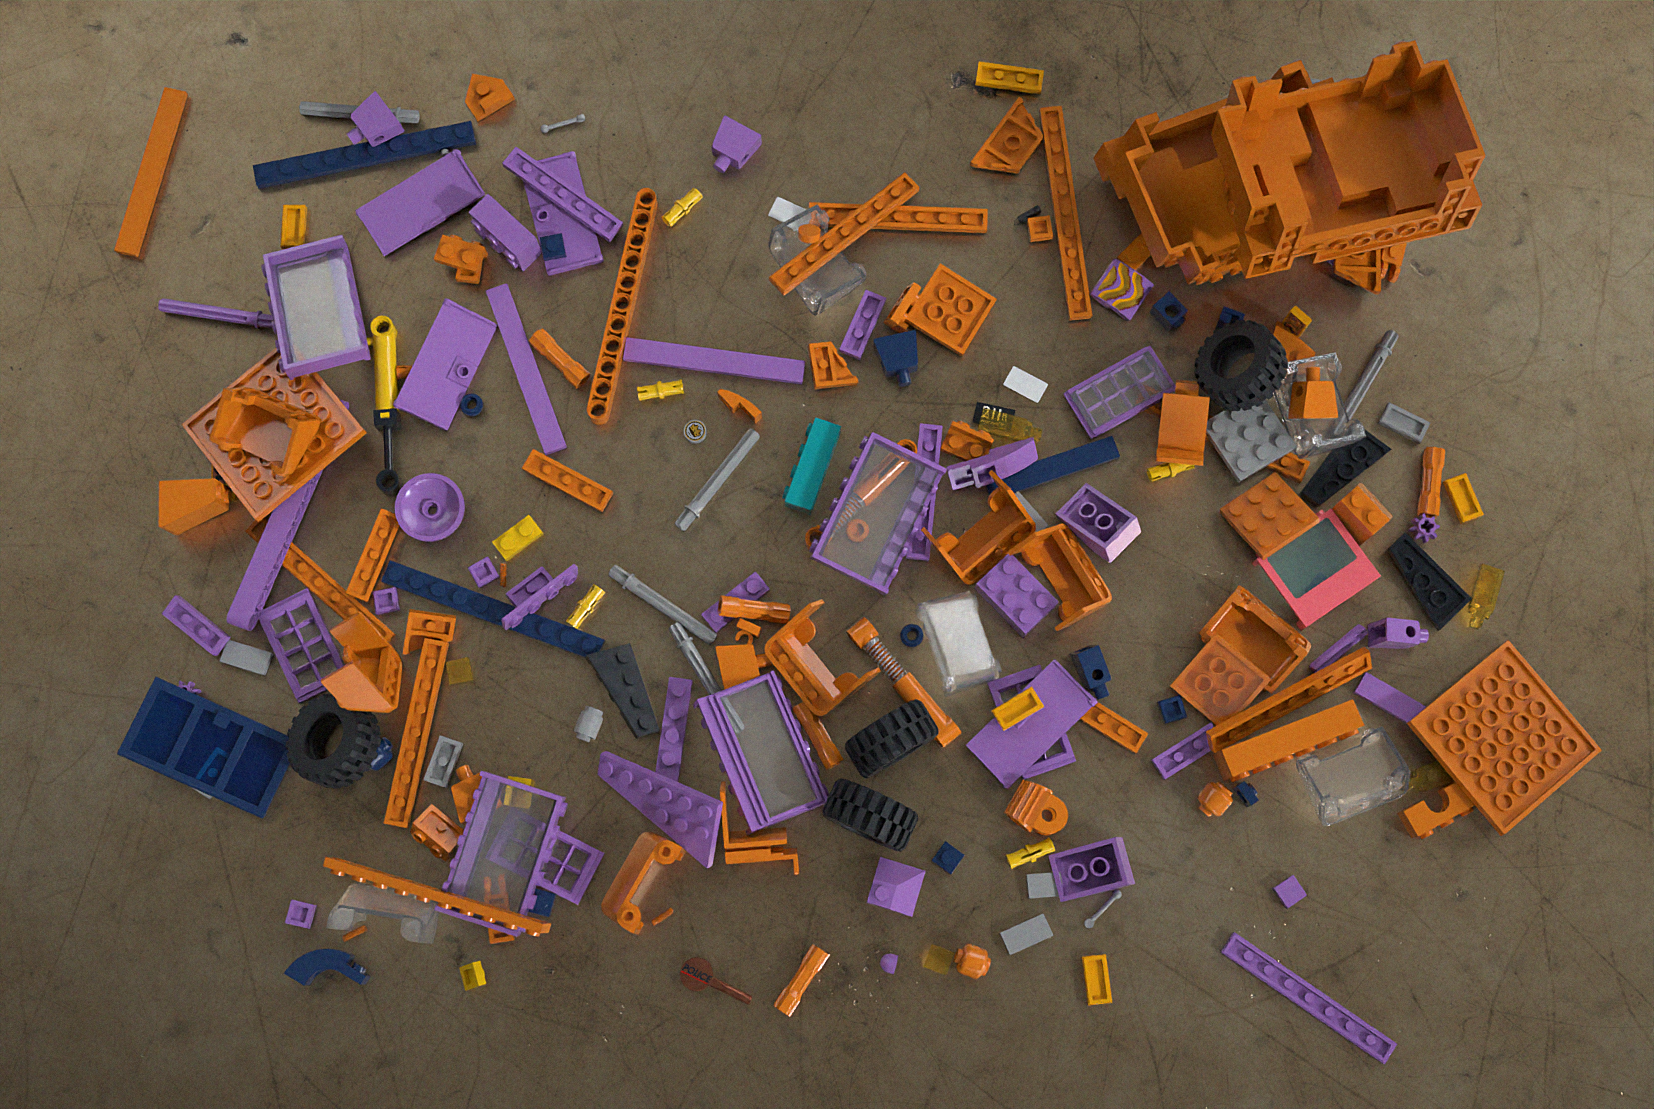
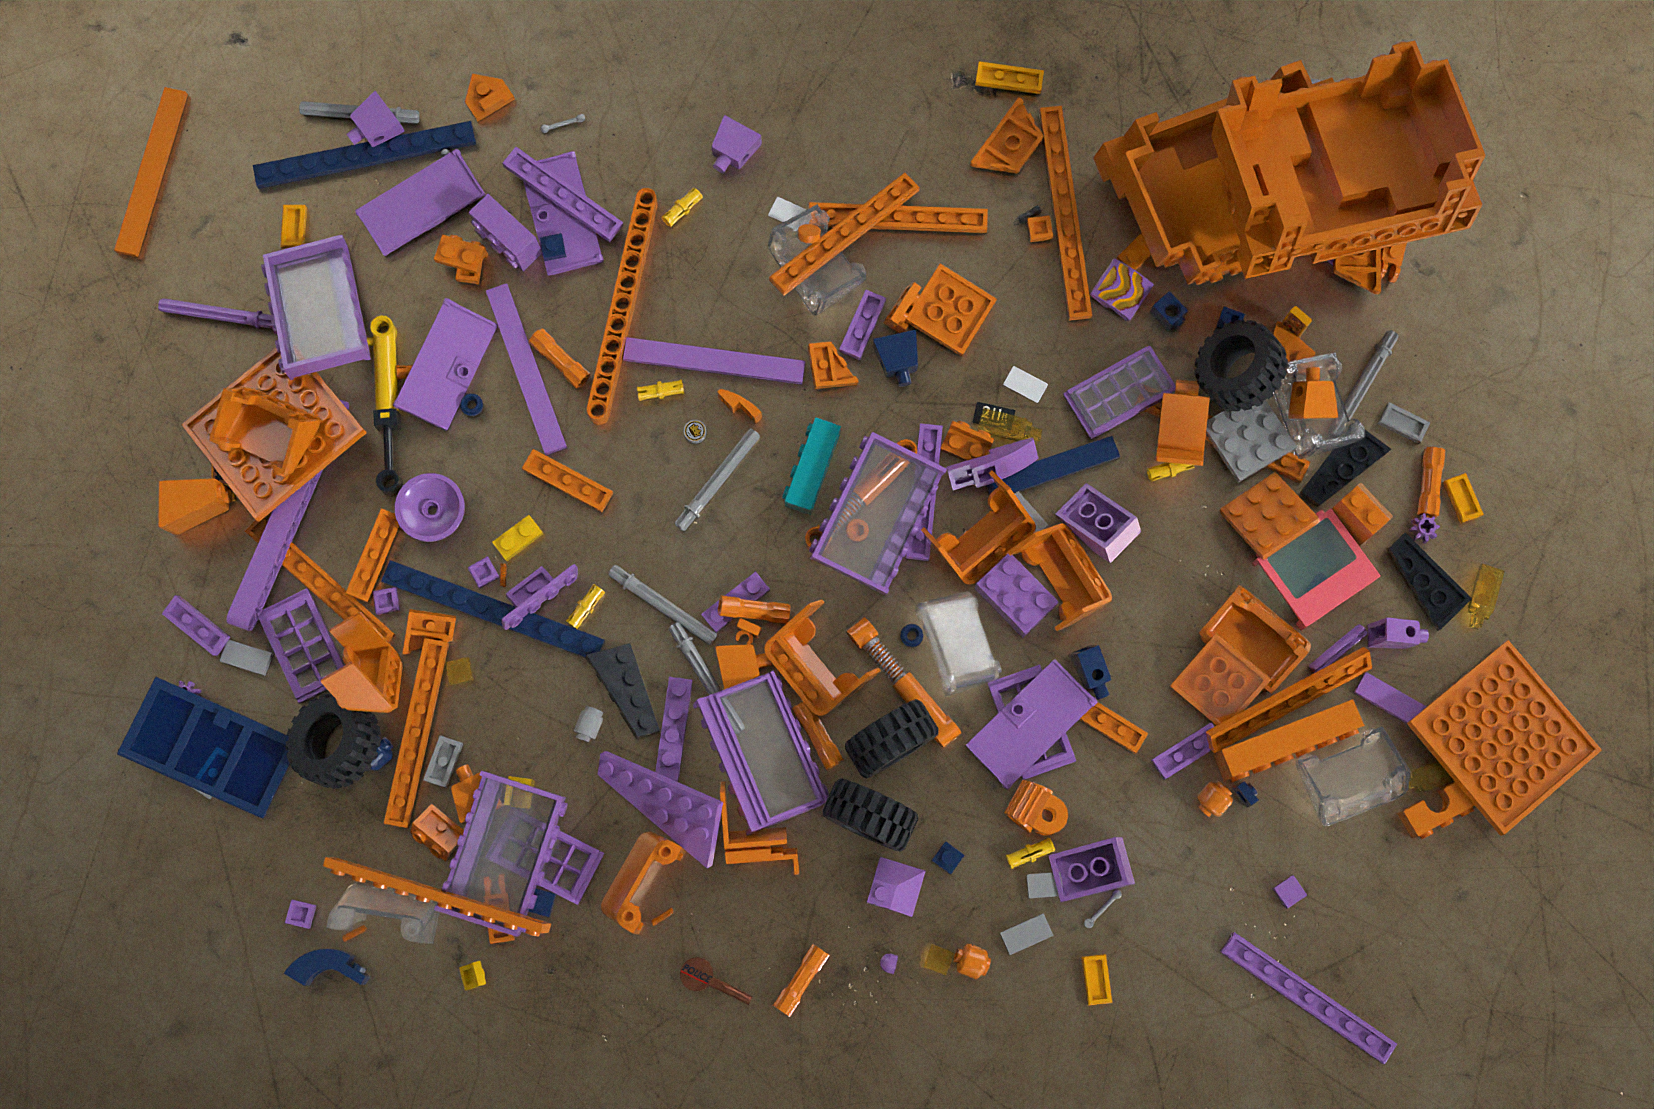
(1017, 708): light orange tile -> none
(1172, 709): dark blue tile -> none

